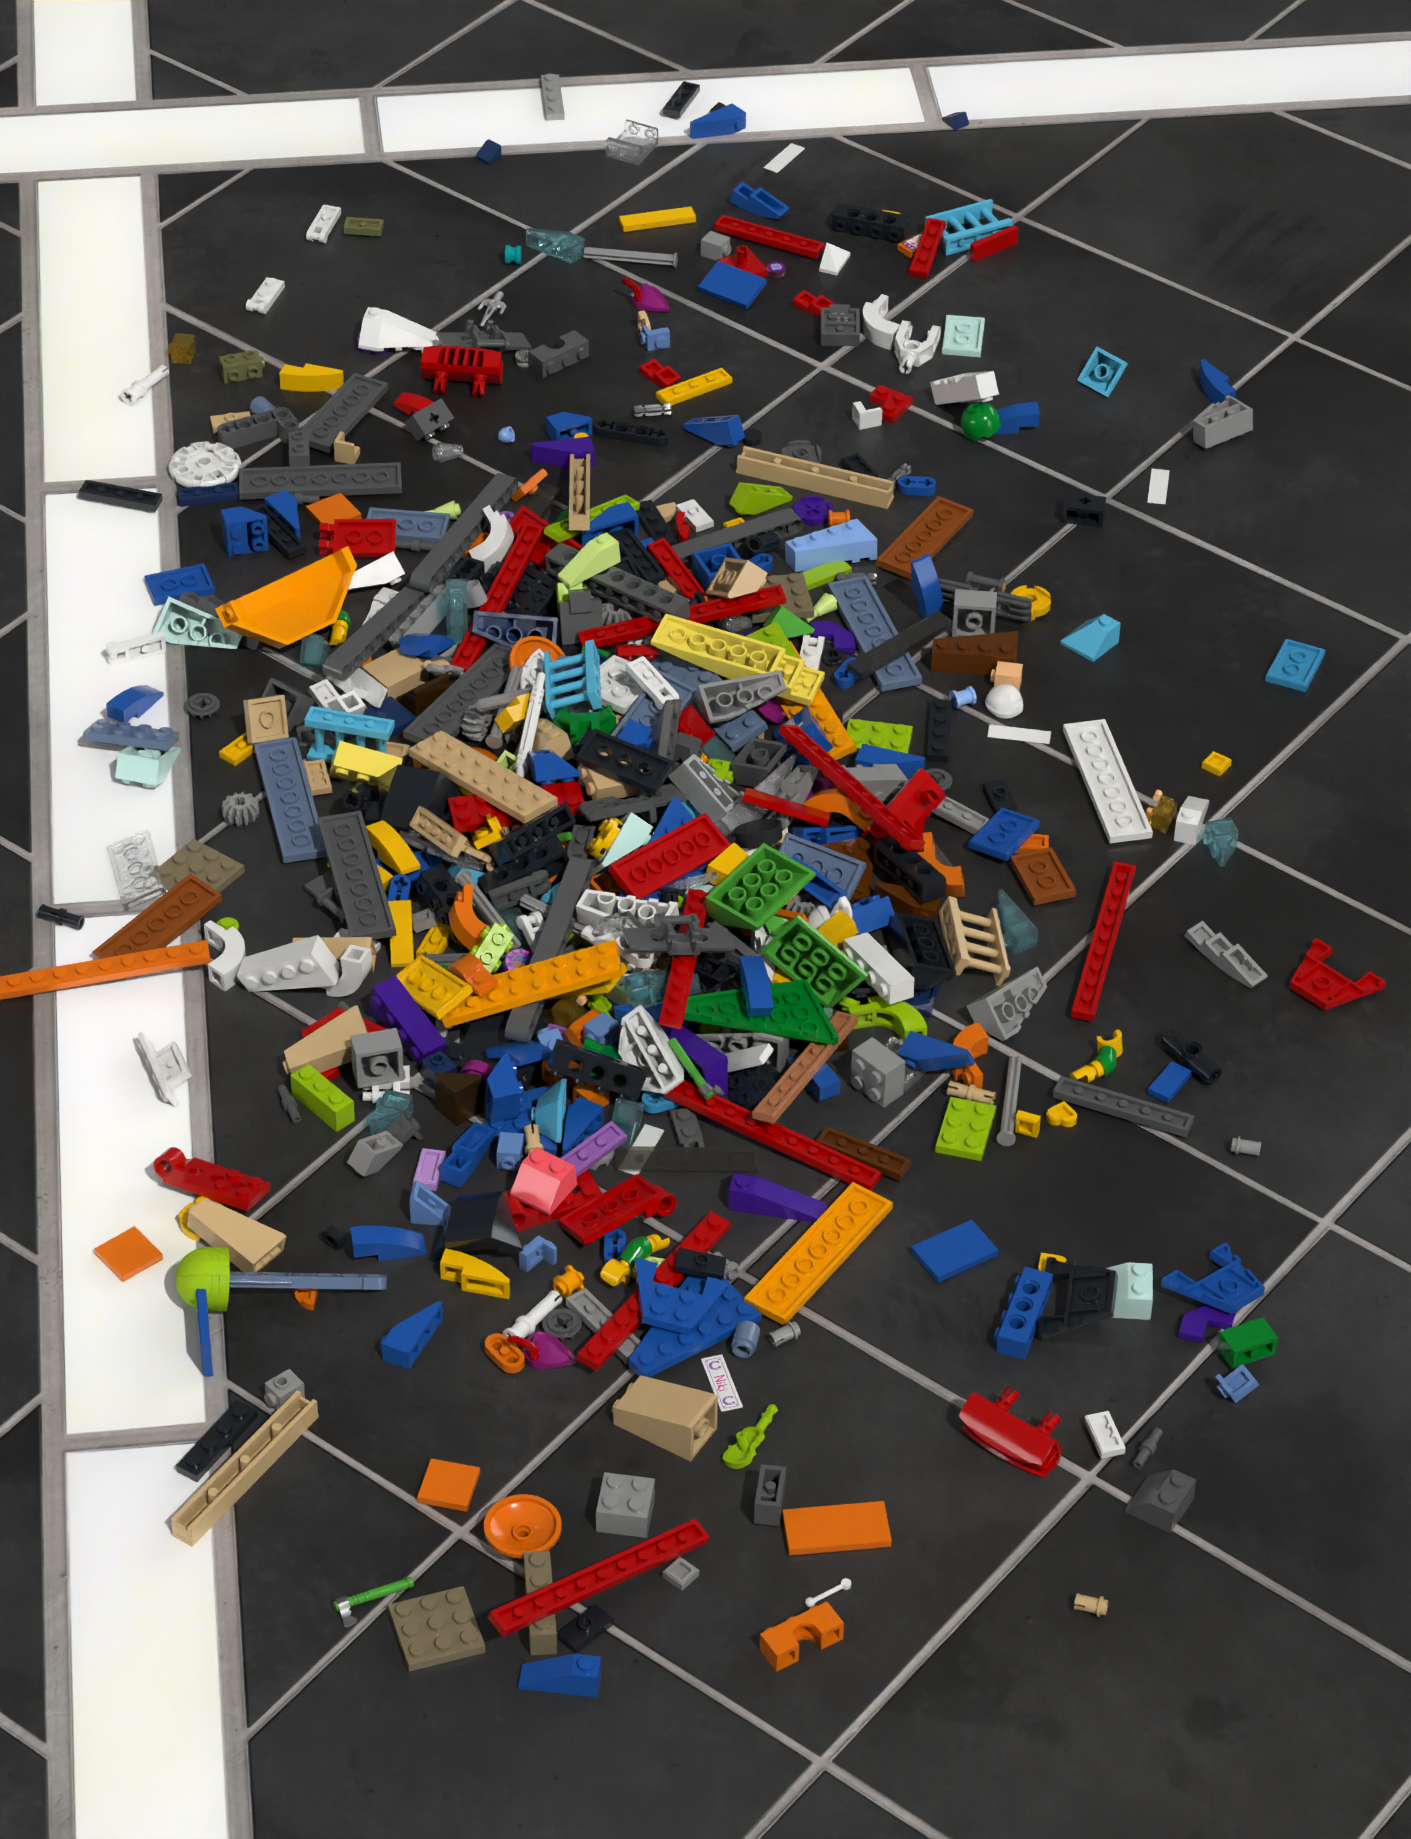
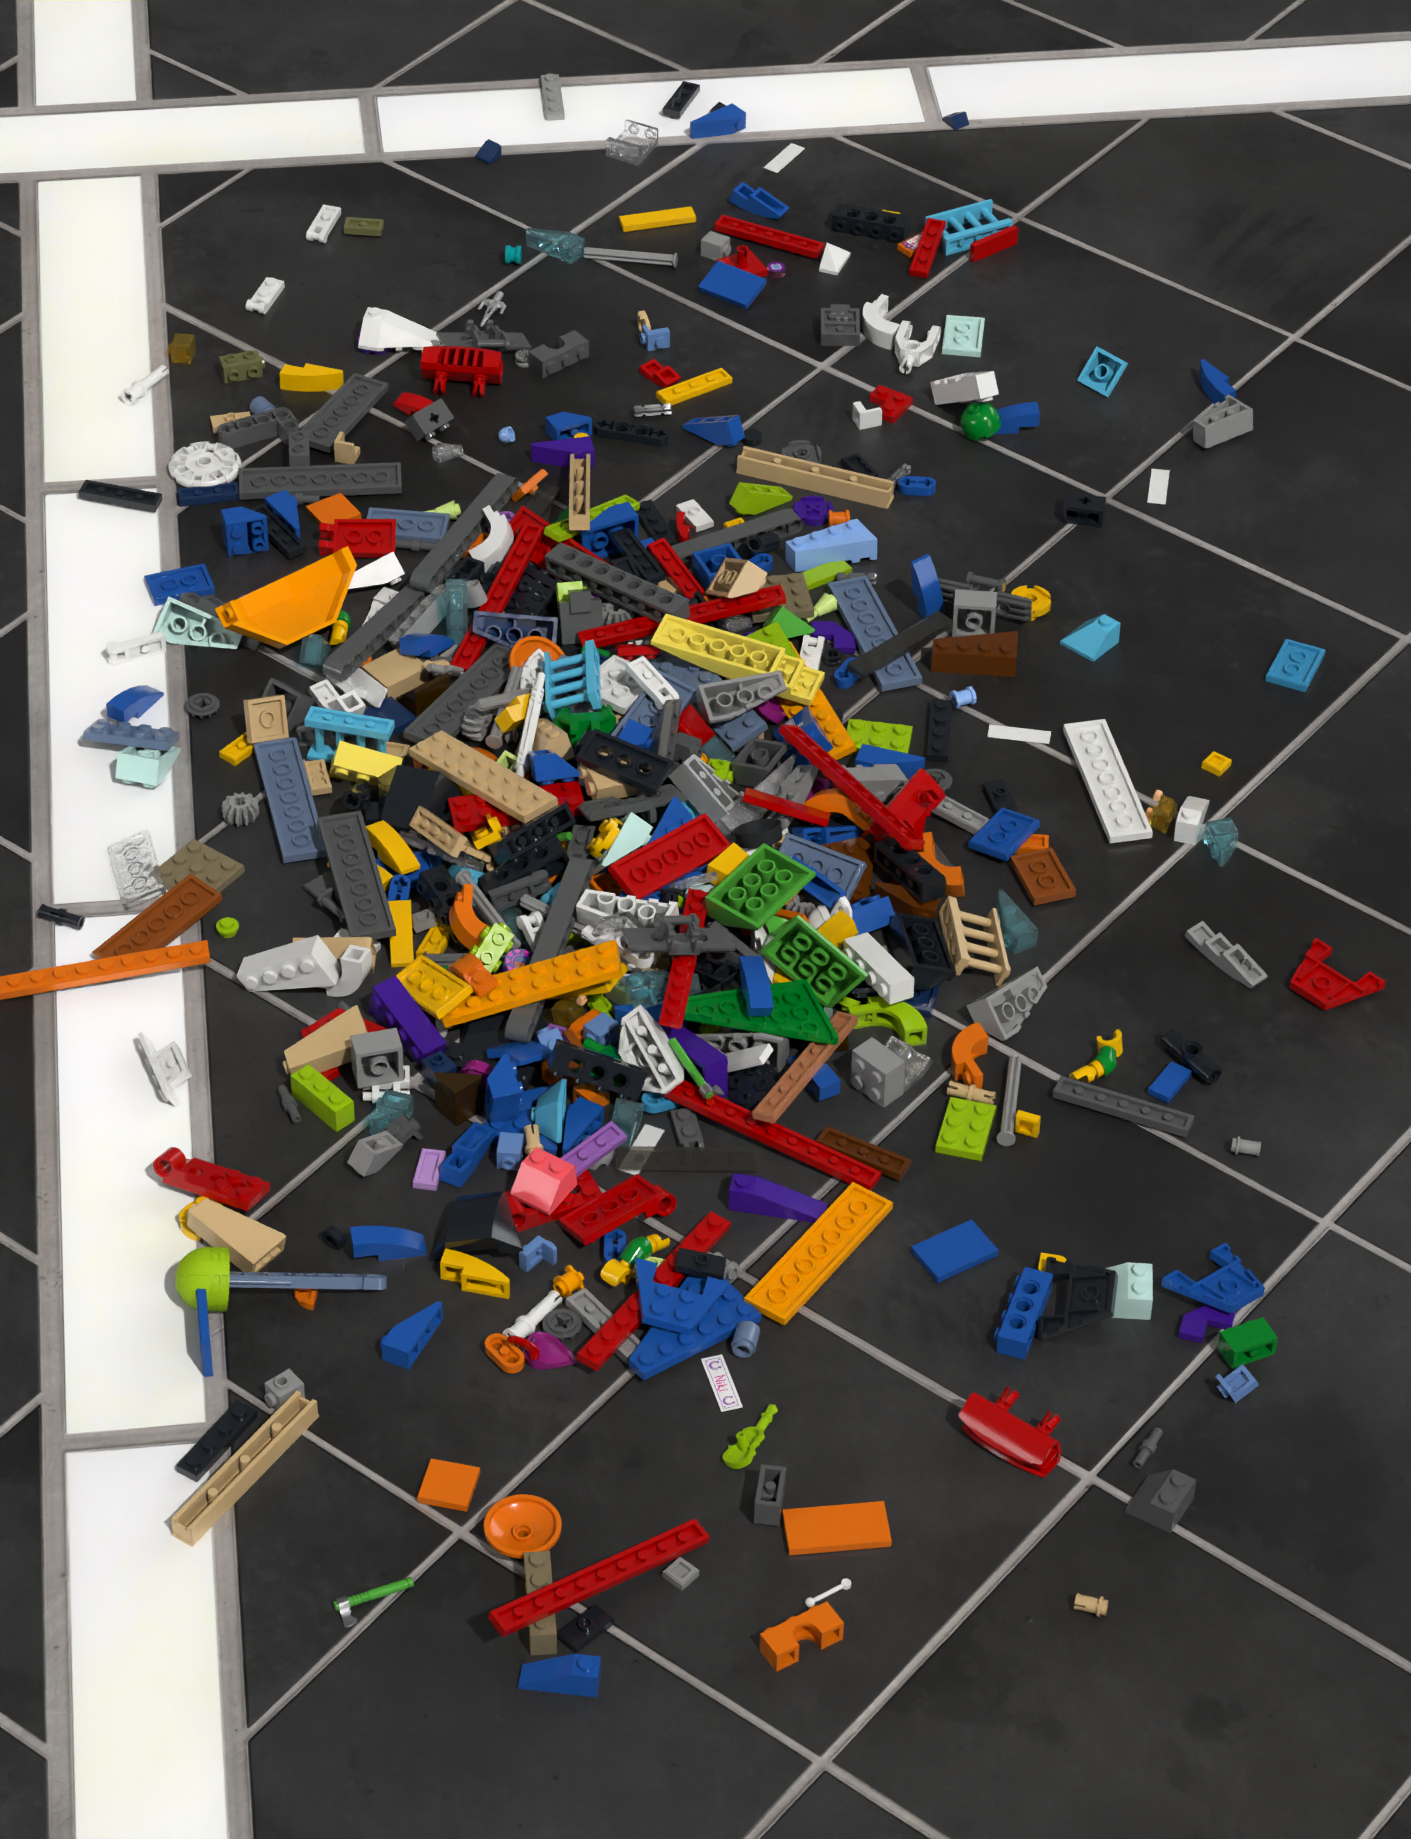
(128, 1254): orange tile -> none
(231, 943): white arch -> none
(427, 1207): medium blue slope -> none
(436, 1628): dark tan plate -> none
(592, 559): yellowish green slope -> none
(625, 1505): light grey brick -> none
(646, 297): magenta piece -> none
(667, 511): tan tile -> none
(668, 1415): tan slope -> none
(783, 1334): light grey pin -> none
(810, 303): red slope -> none
(925, 535): dark orange plate -> none
(932, 1054): blue slope -> none
(1004, 701): white hat -> none
(1007, 674): light nougat brick -> none
(1062, 1115): yellow tile -> none
(1103, 941): red plate -> none
(1104, 1434): white plate -> none

